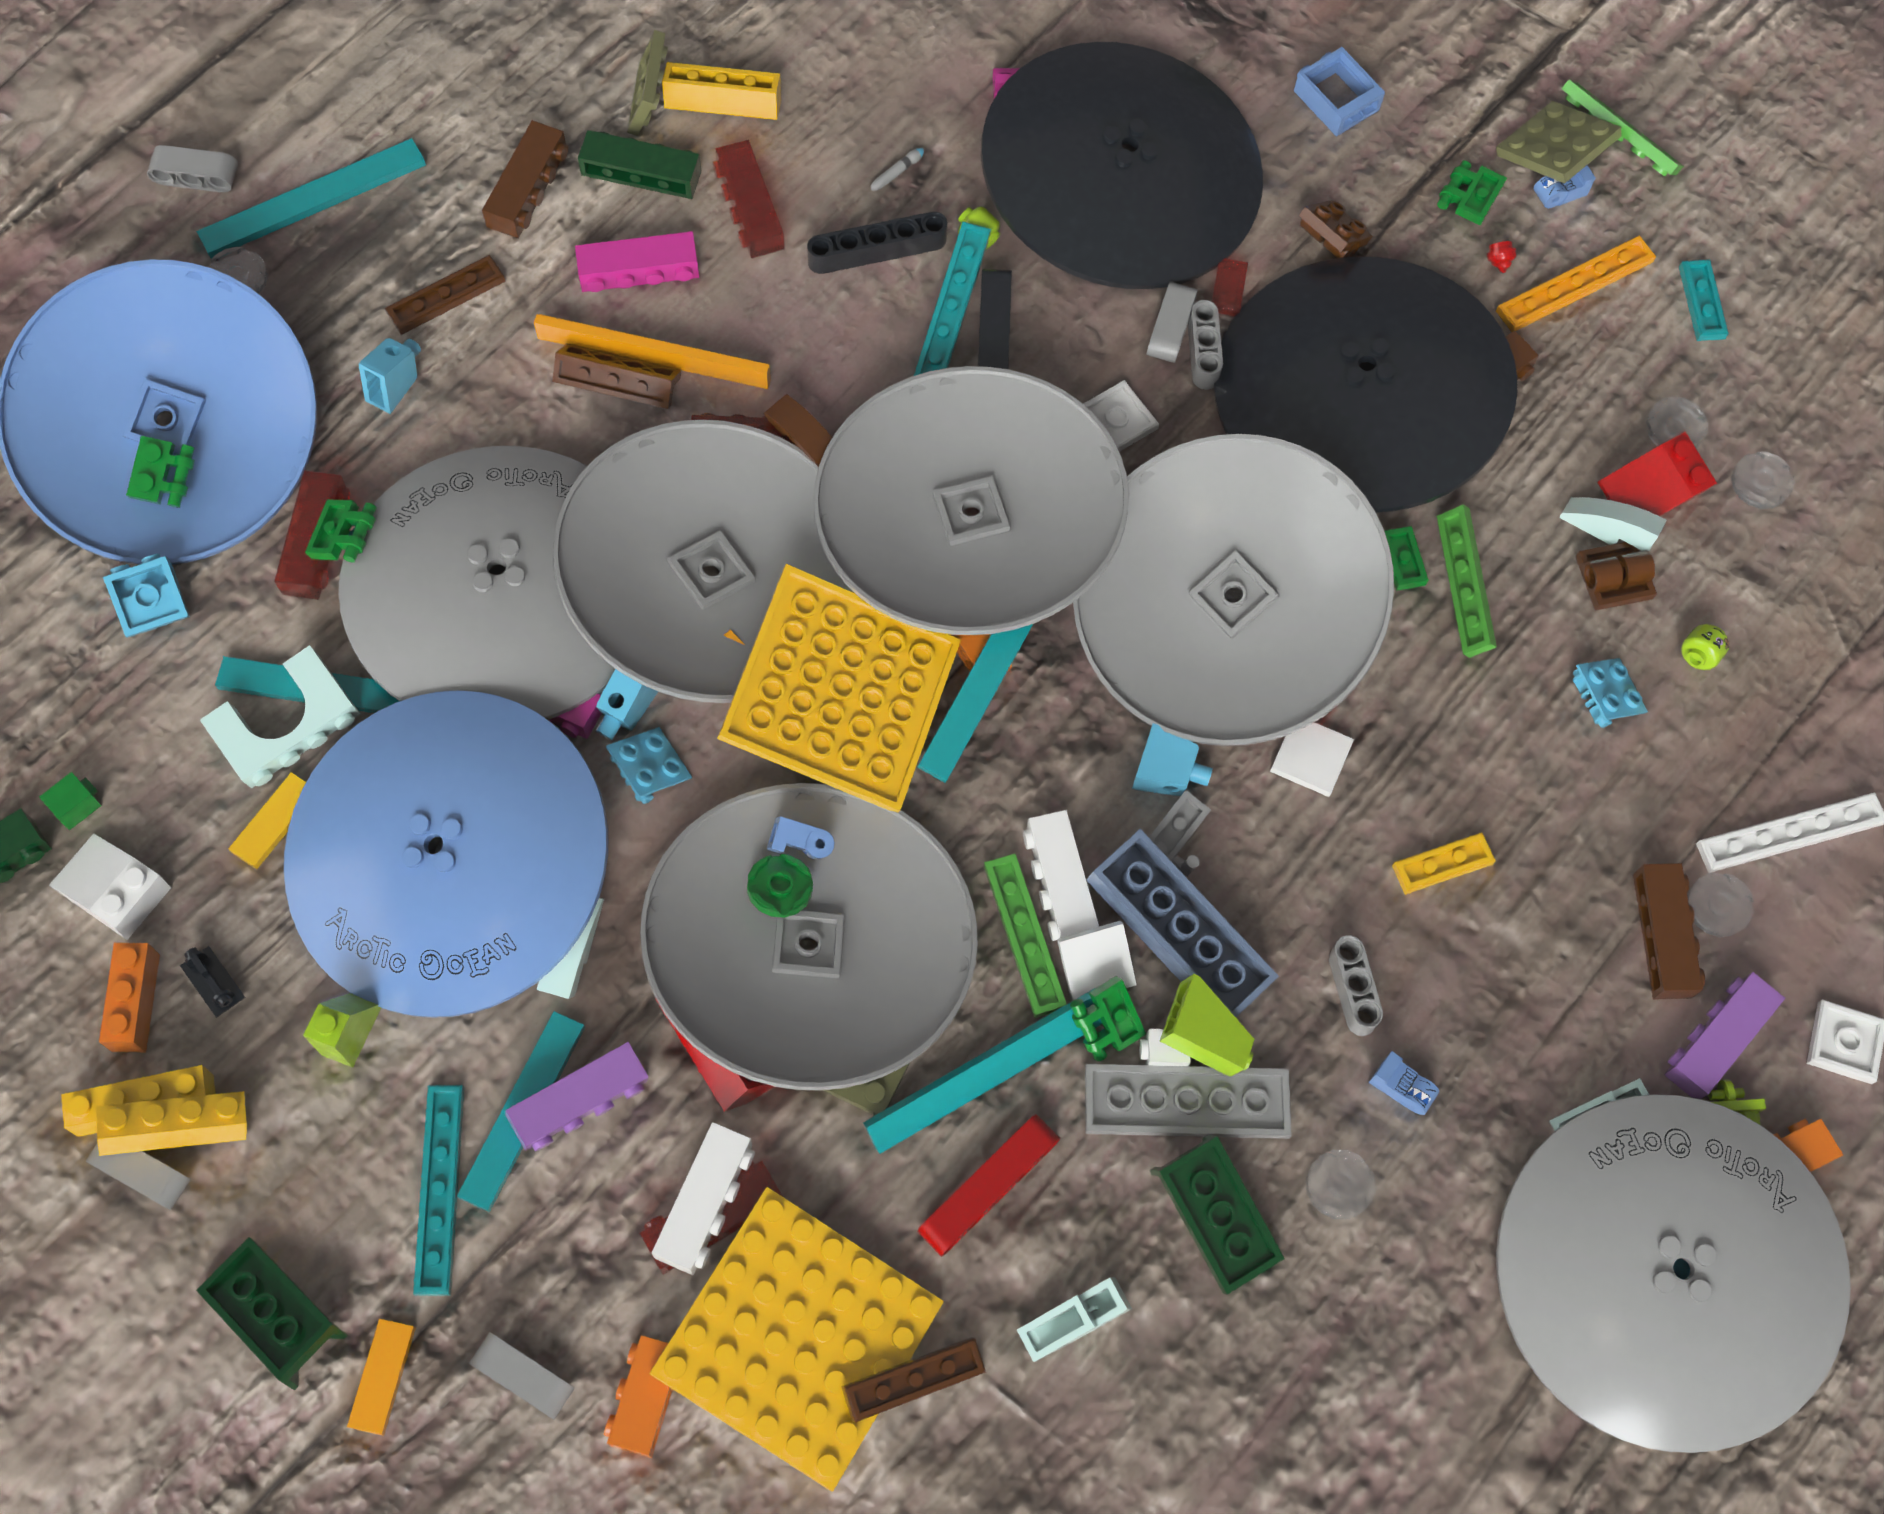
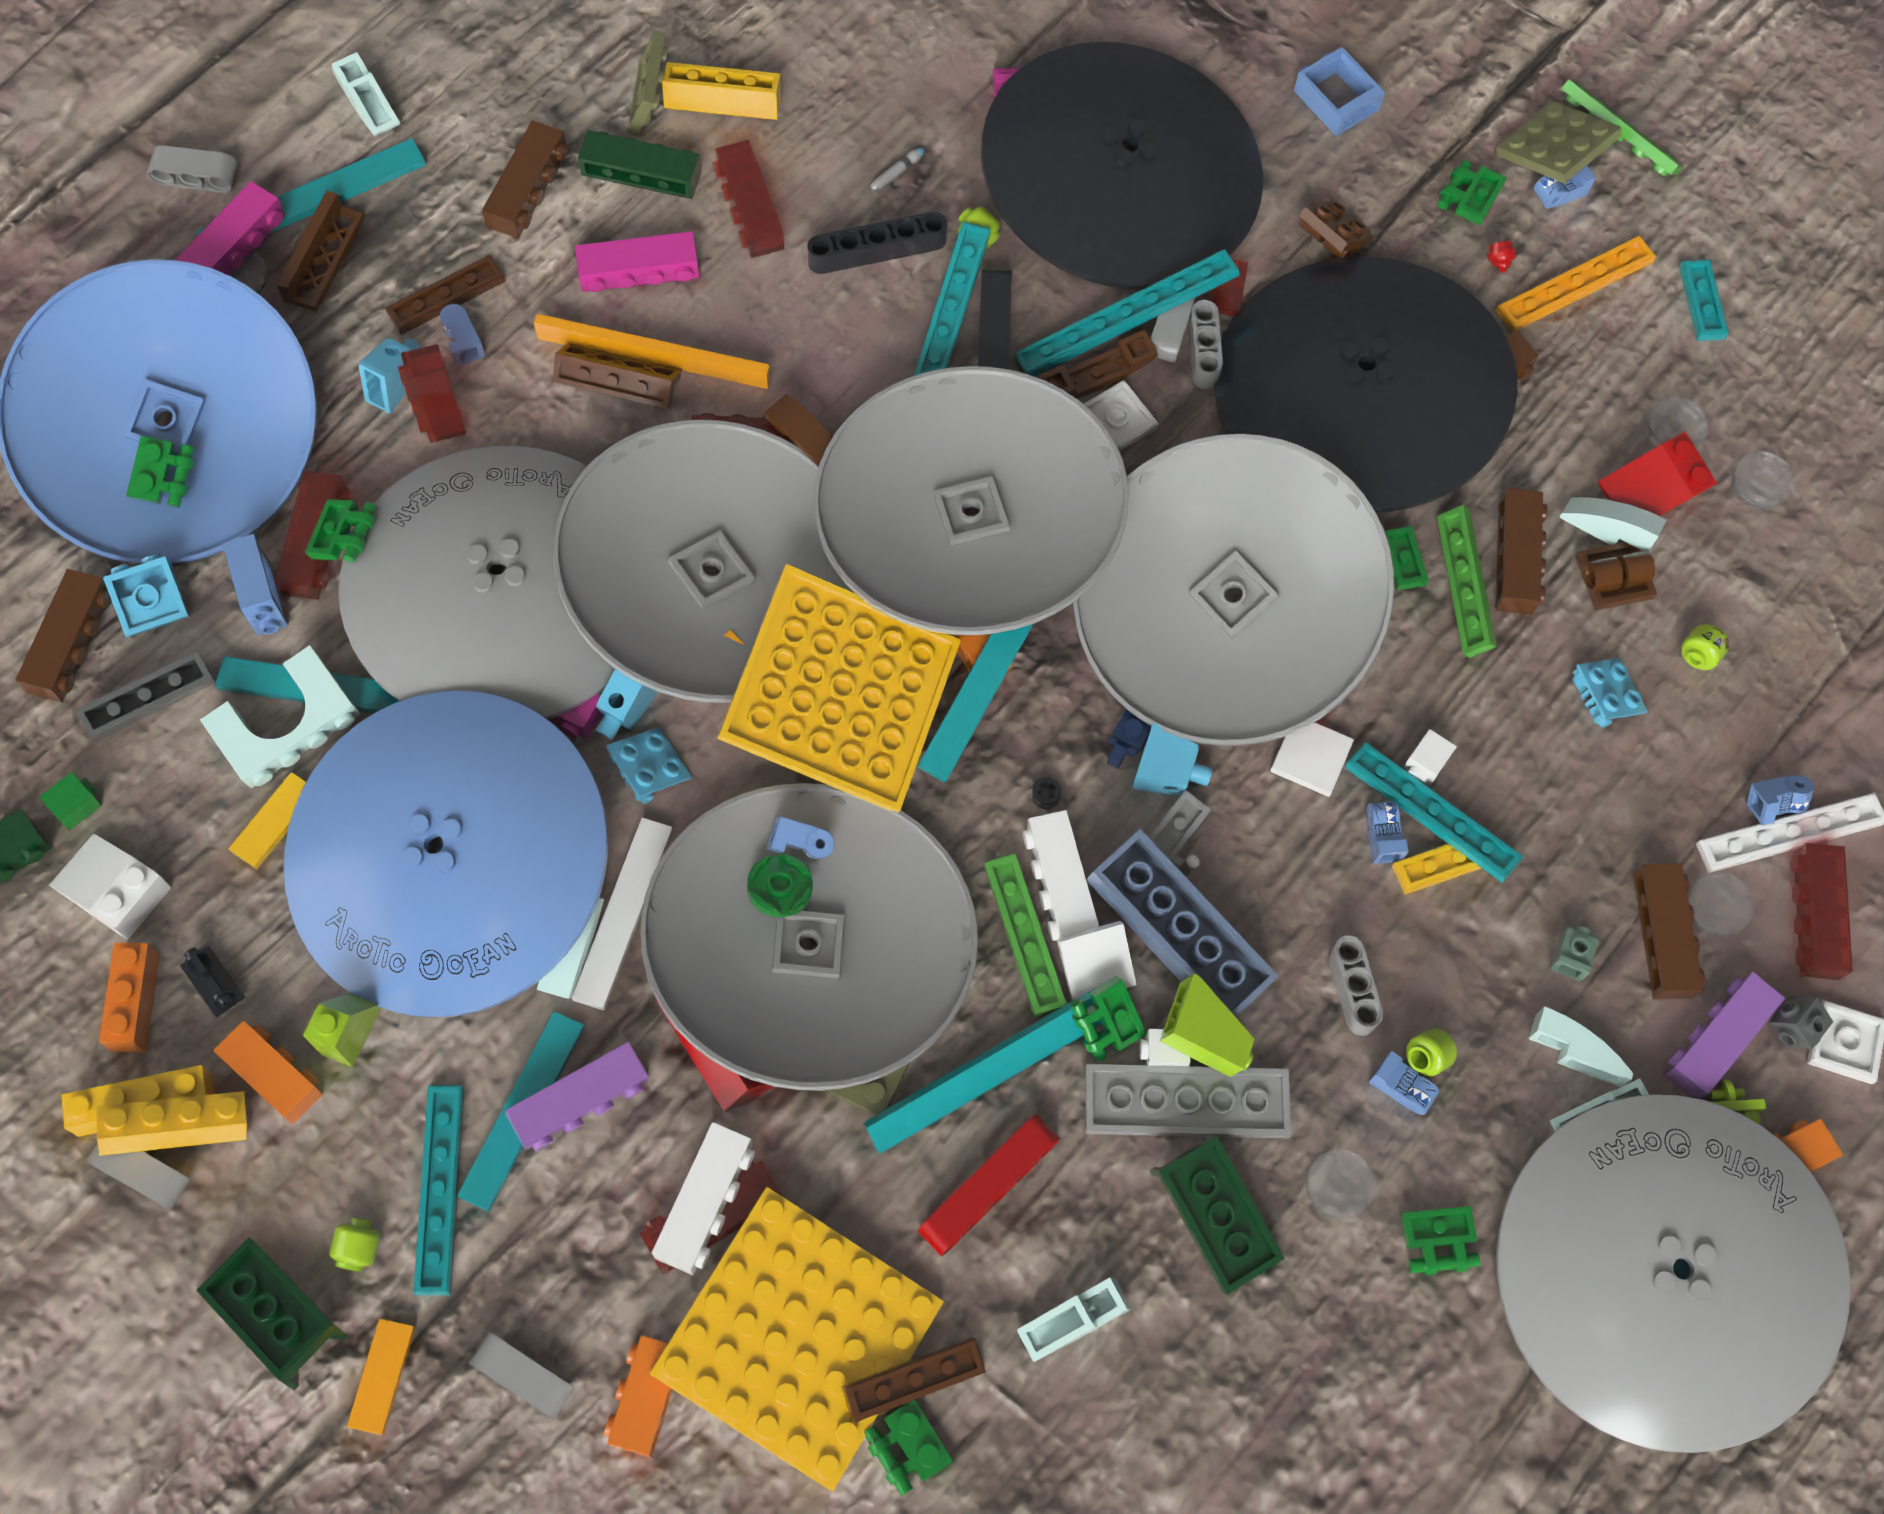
(64, 636): none -> reddish brown brick
(145, 696): none -> dark grey brick
(236, 230): none -> dark pink brick
(255, 584): none -> medium blue window
(269, 1071): none -> orange brick
(310, 248): none -> reddish brown fence
(355, 1244): none -> lime head
(364, 94): none -> light aqua slope
(431, 393): none -> clear red brick
(466, 342): none -> medium blue leg
(622, 915): none -> white tile
(918, 1443): none -> green plate
(1056, 793): none -> black bush
(1104, 369): none -> reddish brown slope
(1127, 313): none -> teal tile
(1127, 738): none -> dark blue hinge
(1385, 832): none -> medium blue leg
(1429, 757): none -> white brick
(1431, 1052): none -> lime head
(1434, 812): none -> teal tile
(1440, 1228): none -> green plate
(1520, 551): none -> reddish brown brick
(1568, 960): none -> sand green brick
(1579, 1047): none -> light aqua slope
(1779, 797): none -> medium blue leg
(1801, 1022): none -> dark grey brick
(1821, 911): none -> clear red brick

